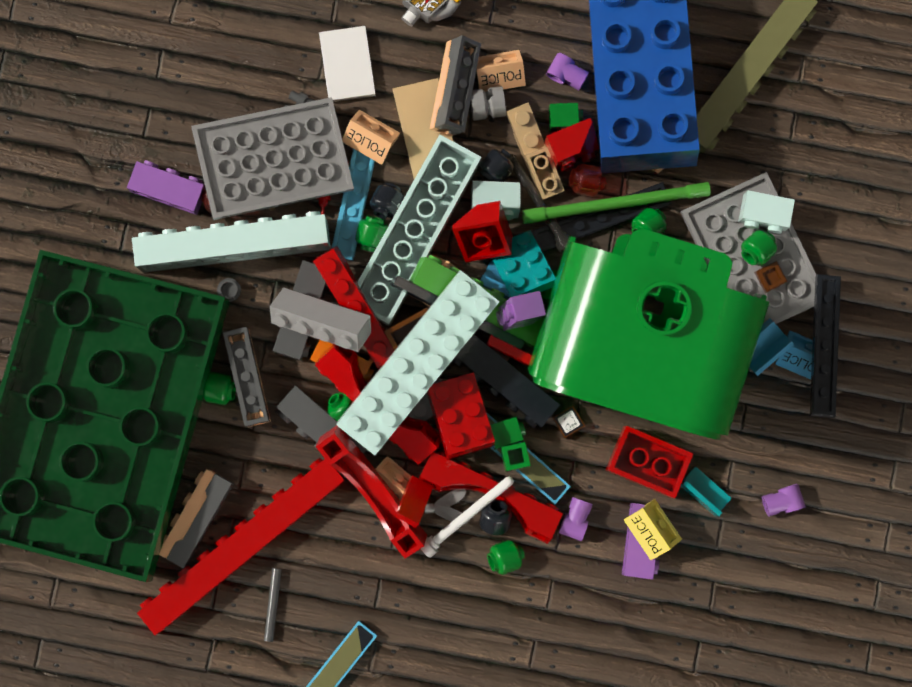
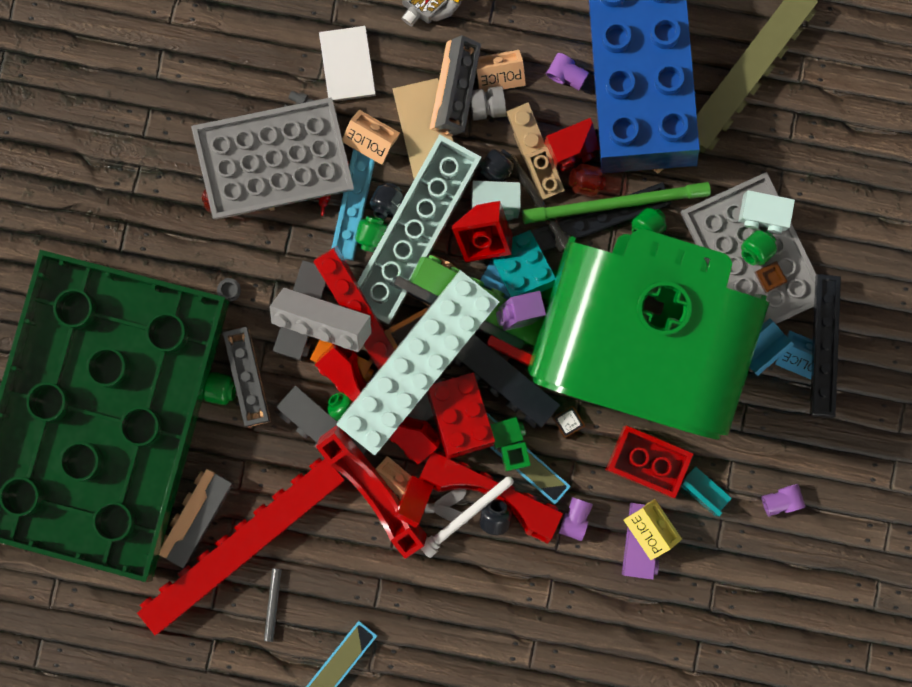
(166, 187): medium lavender brick -> none
(231, 243): light aqua brick -> none
(505, 557): green head -> none
(563, 115): green brick -> none

